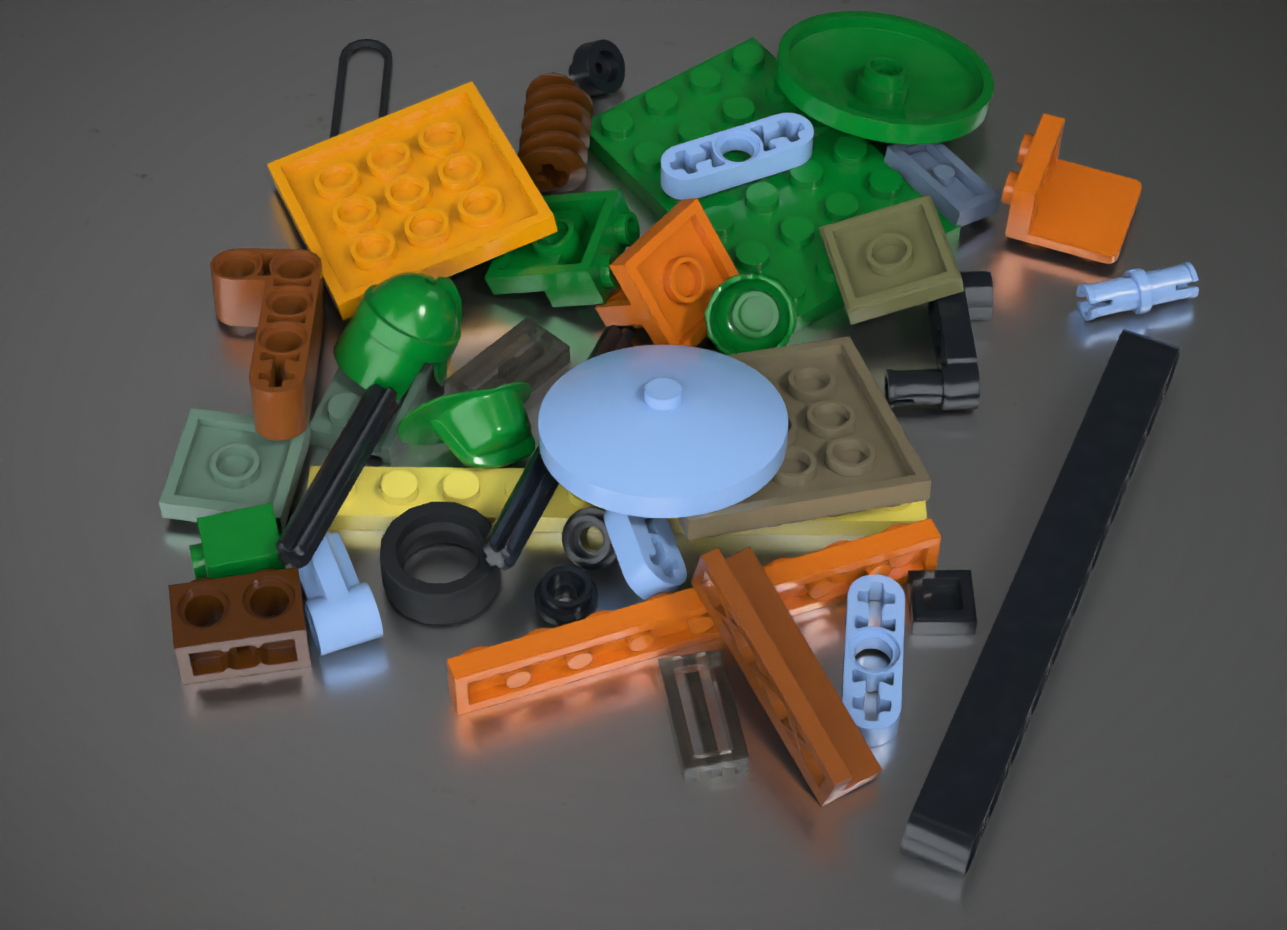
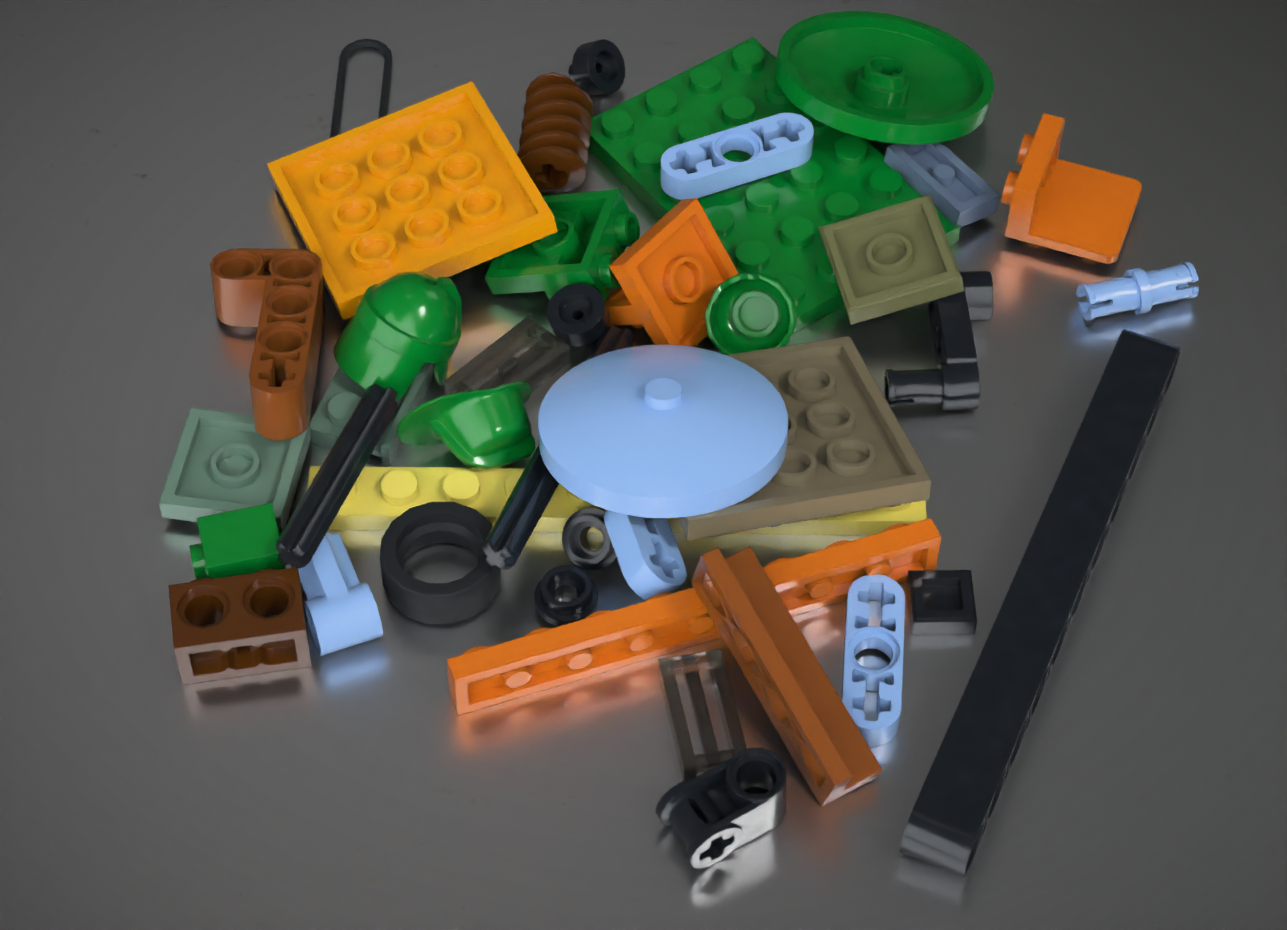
(578, 314): none -> black tile
(716, 813): none -> black piece

